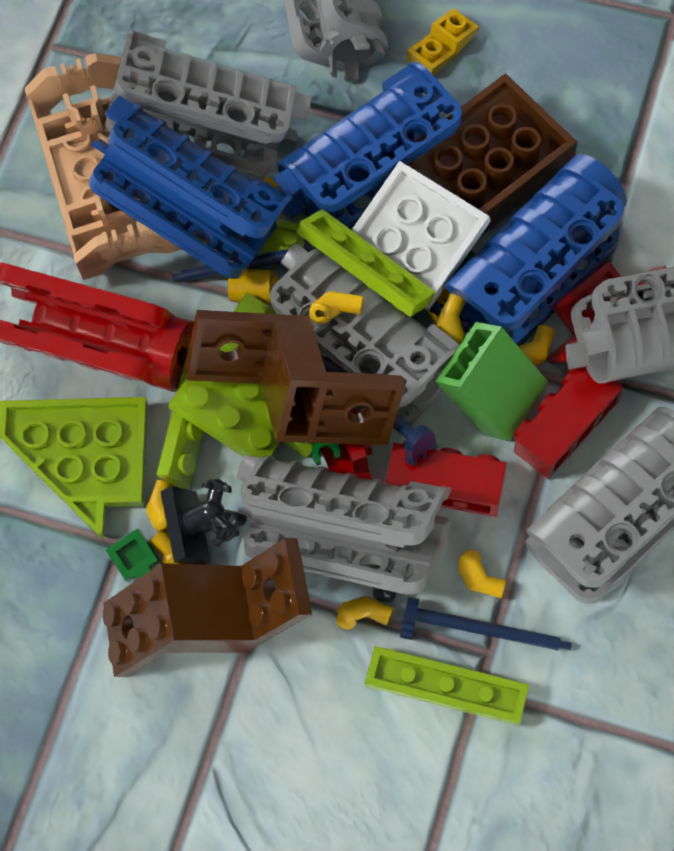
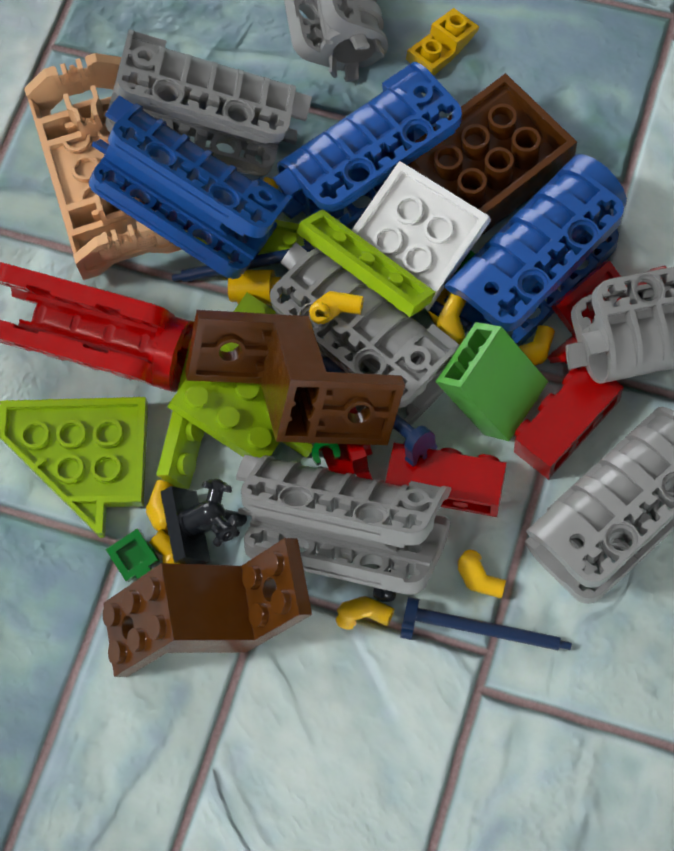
(446, 685): lime plate -> none

